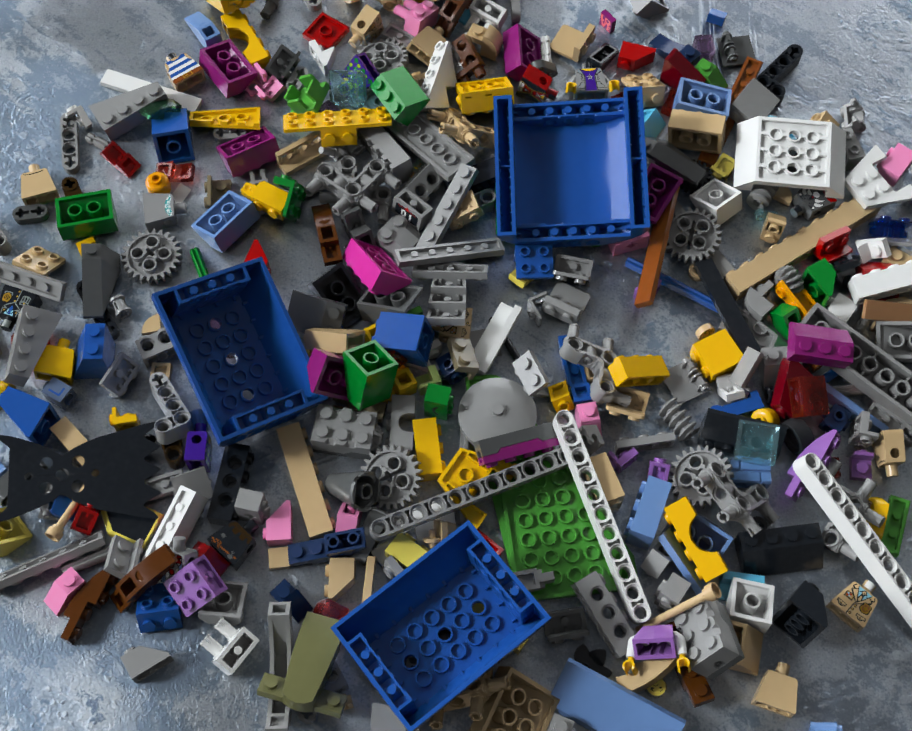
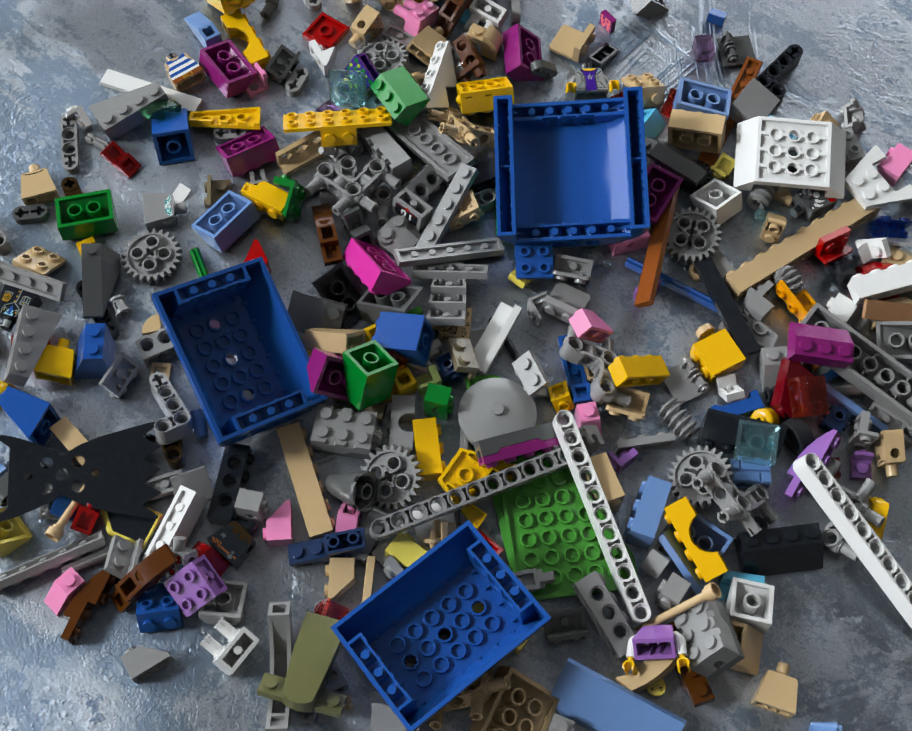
(58, 393): sand blue brick -> none
(123, 422): yellow bracket -> none
(158, 183): light orange head -> none
(177, 173): clear red slope -> none
(198, 448): dark purple torso -> none
(270, 90): bright pink bracket -> none
(278, 558): tan tile -> none
(299, 605): dark blue slope -> none
(310, 96): bright green panel -> none
(535, 85): torso -> none
(545, 48): white axle -> none
(590, 326): none -> bright pink slope
(594, 659): black plate -> none
(635, 56): red slope -> none
(659, 468): medium lavender bracket -> none
(665, 46): dark blue slope -> none
(678, 66): dark red slope -> none
(711, 73): bright green slope -> none
(747, 367): light grey hinge -> none
(782, 316): green slope -> none
(802, 614): black slope -> none
(820, 281): green slope -> none
(854, 604): tan torso -> none
(895, 524): bright green tile -> none

